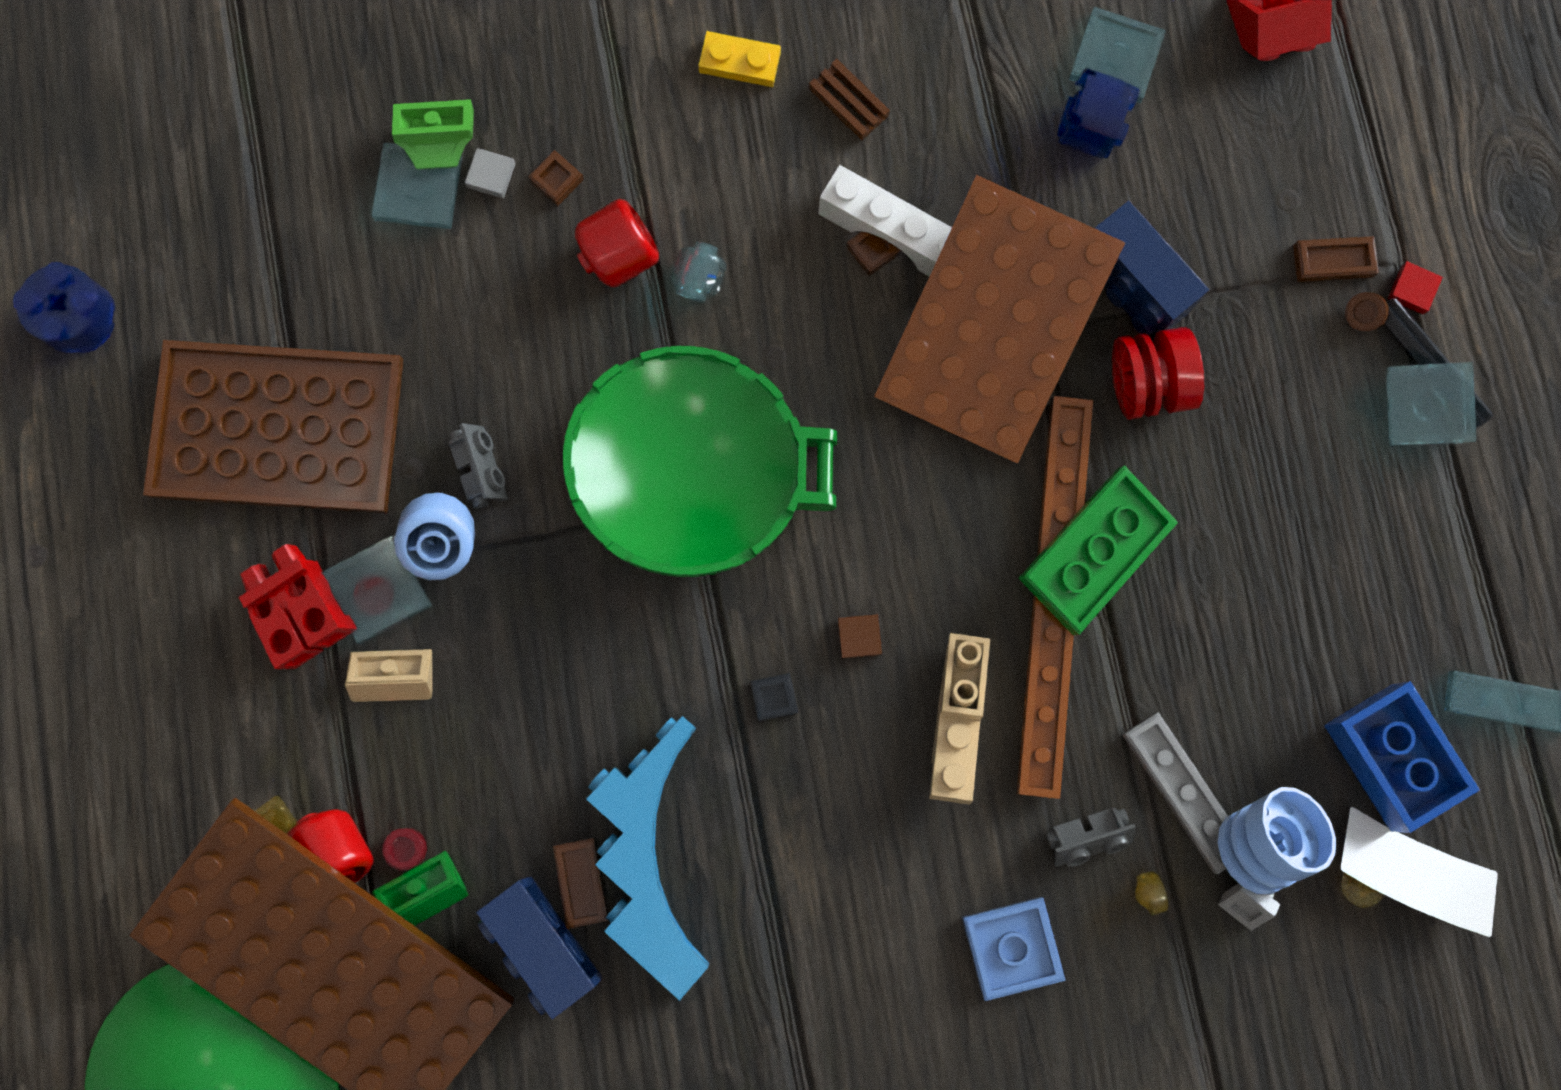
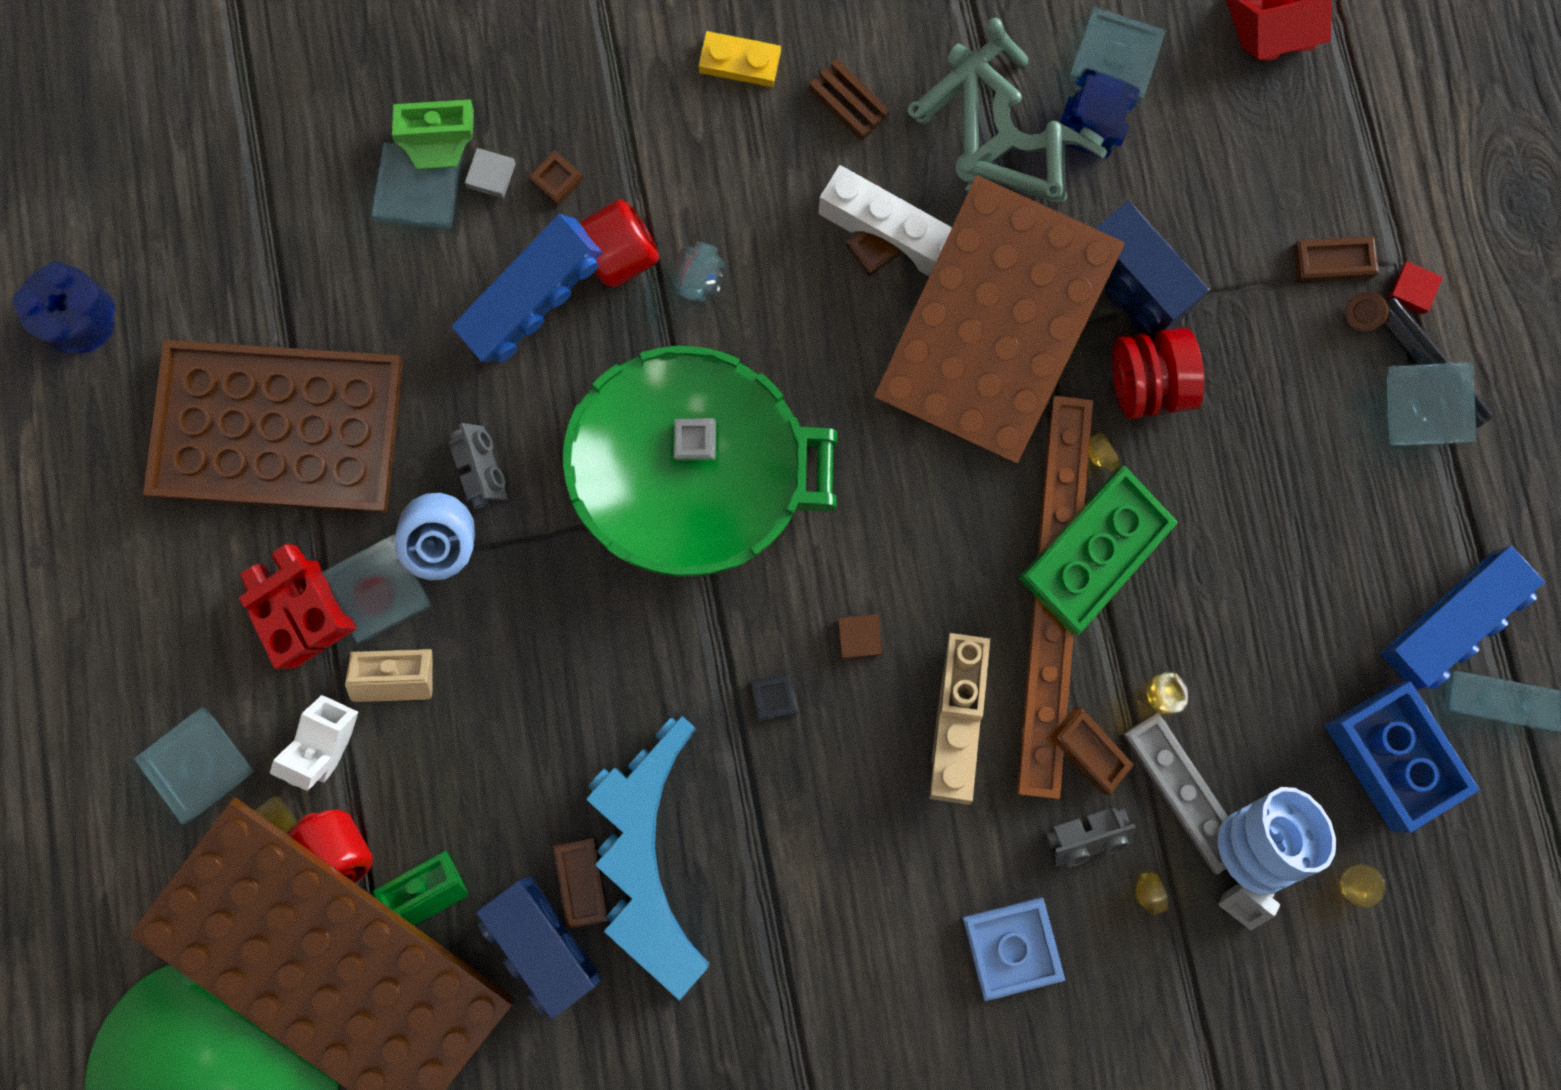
(193, 765): none -> clear light blue tile
(317, 745): none -> white brick
(404, 849): dark red tile -> none
(528, 290): none -> blue brick
(694, 439): none -> light grey tile
(978, 161): none -> sand green piece
(1092, 751): none -> reddish brown tile
(1102, 453): none -> clear yellow tile
(1167, 693): none -> clear yellow tile
(1419, 875): white sticker -> none
(1463, 618): none -> blue brick

